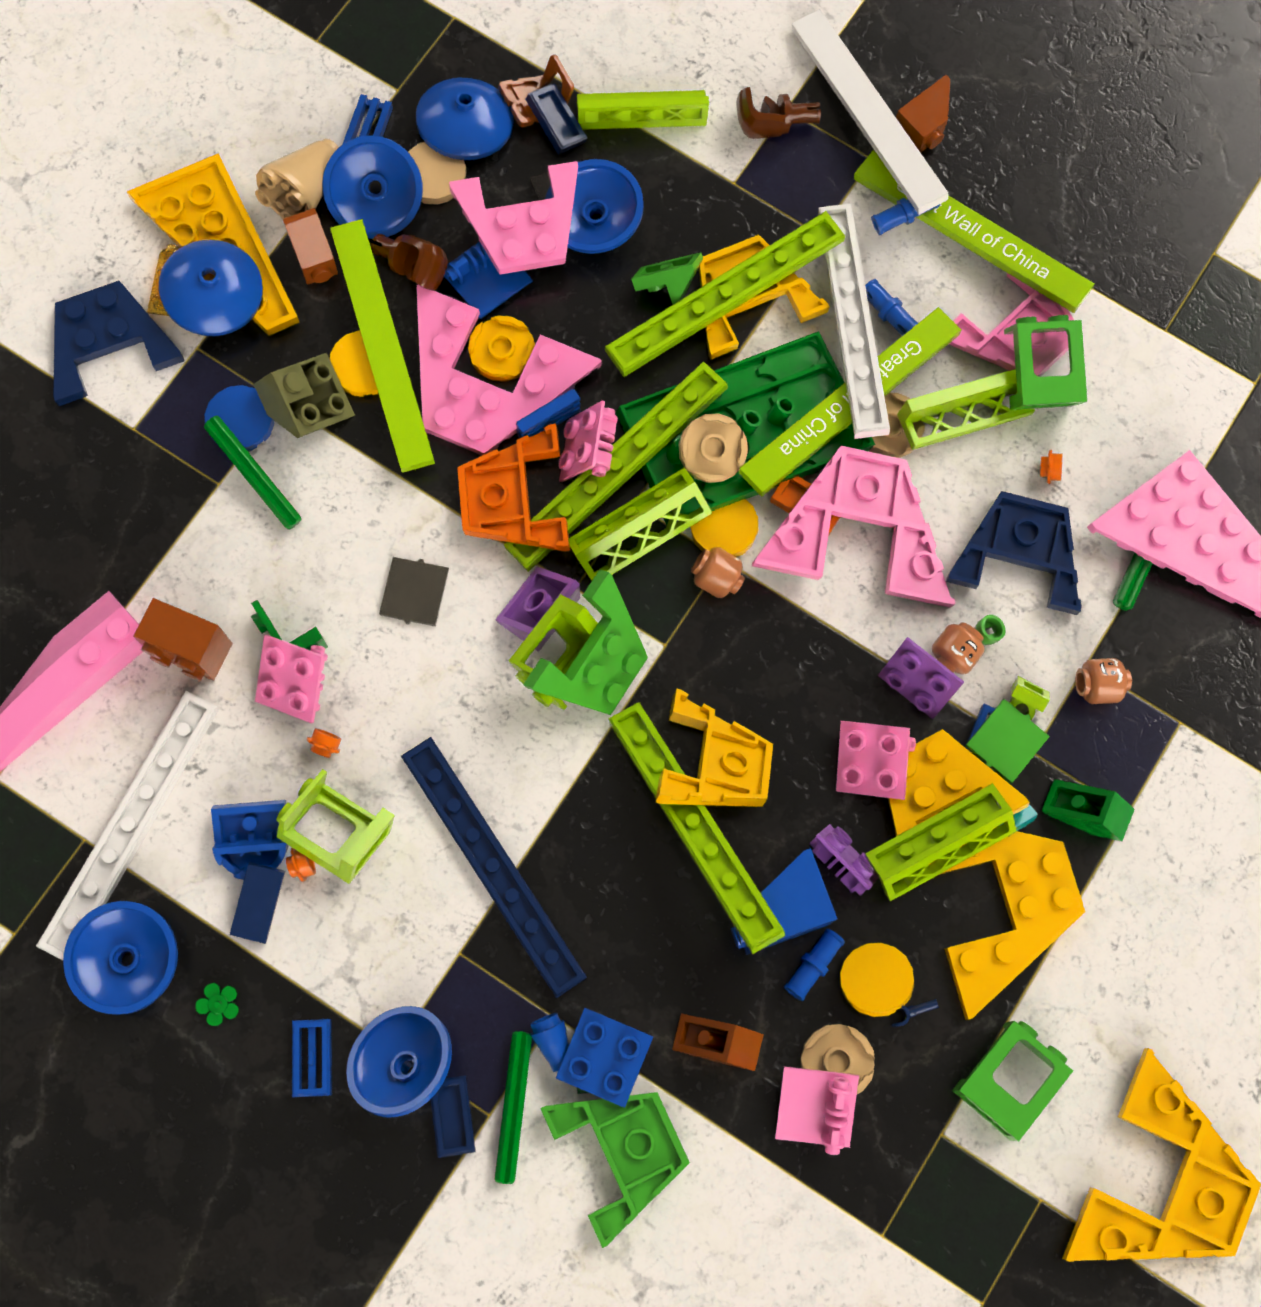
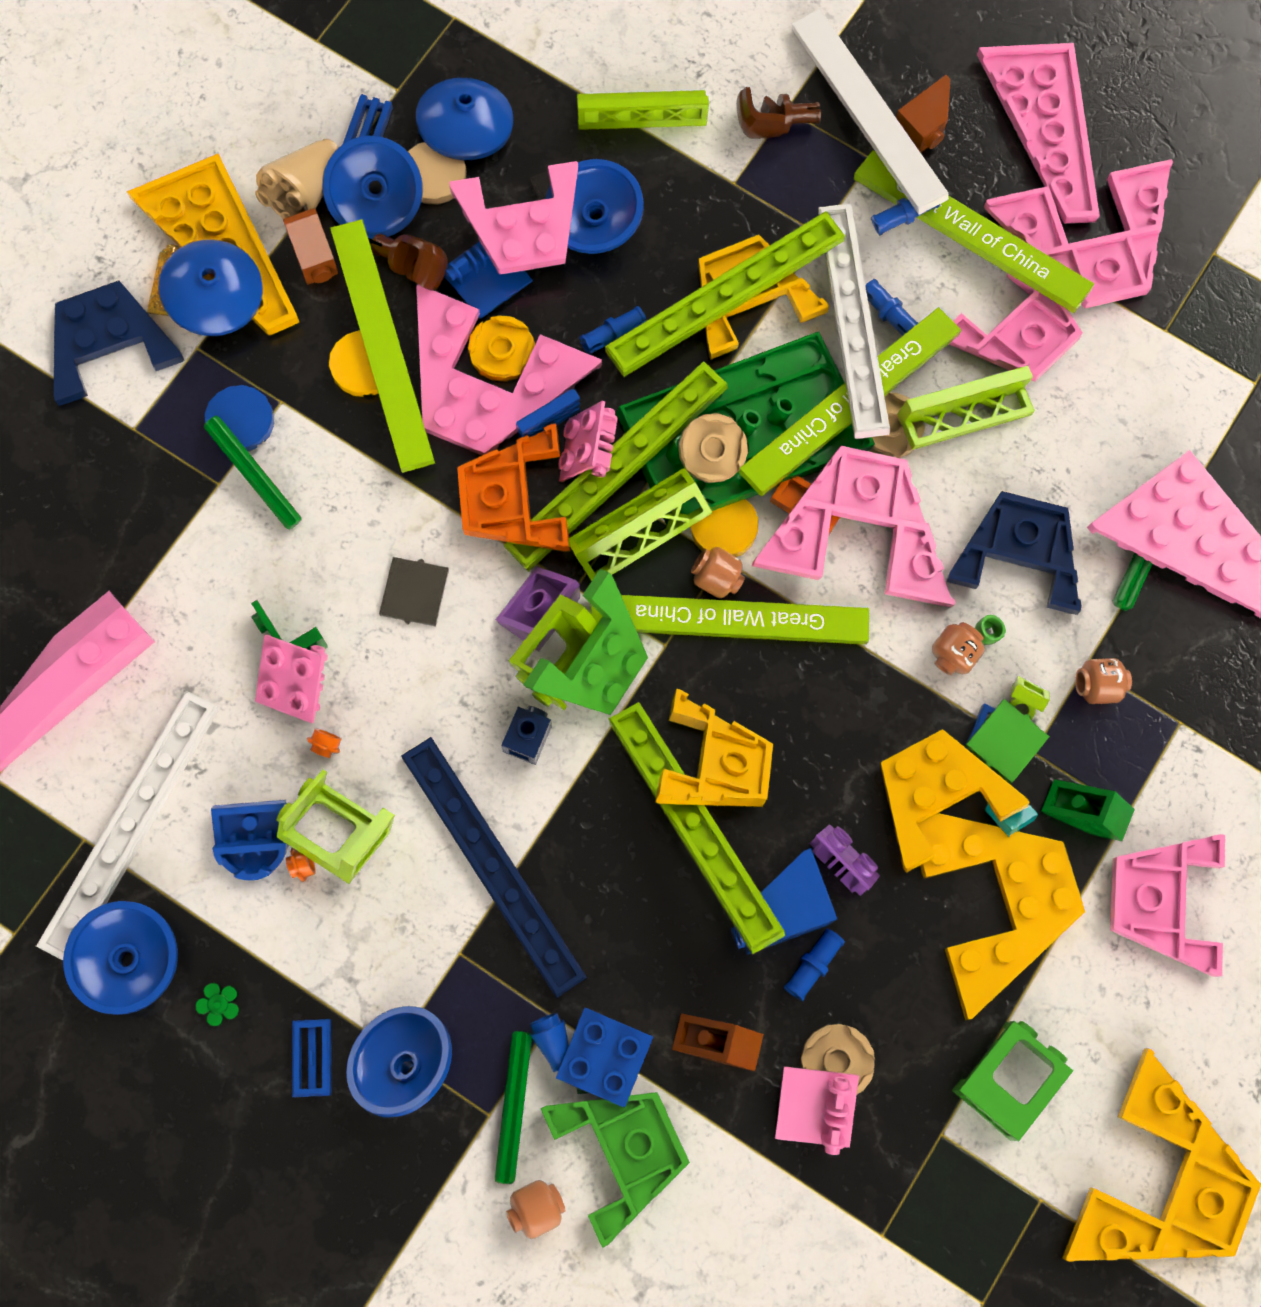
(182, 639): dark orange brick -> none
(257, 902): dark blue tile -> none
(304, 396): olive slope -> none
(453, 1118): dark blue tile -> none
(516, 91): dark orange piece -> none
(527, 734): none -> dark blue brick
(535, 1209): none -> nougat head
(556, 118): dark blue tile -> none
(612, 330): none -> blue pin
(673, 274): bright green slope -> none
(747, 619): none -> lime tile
(873, 759): bright pink hinge -> none
(877, 979): yellow tile -> none
(912, 1011): dark blue hand -> none
(920, 678): medium lavender hinge -> none
(941, 840): lime fence -> none
(1046, 108): none -> bright pink wing
(1047, 391): bright green window -> none
(1051, 467): orange plate -> none
(1116, 262): none -> bright pink wing
(1151, 900): none -> bright pink wing

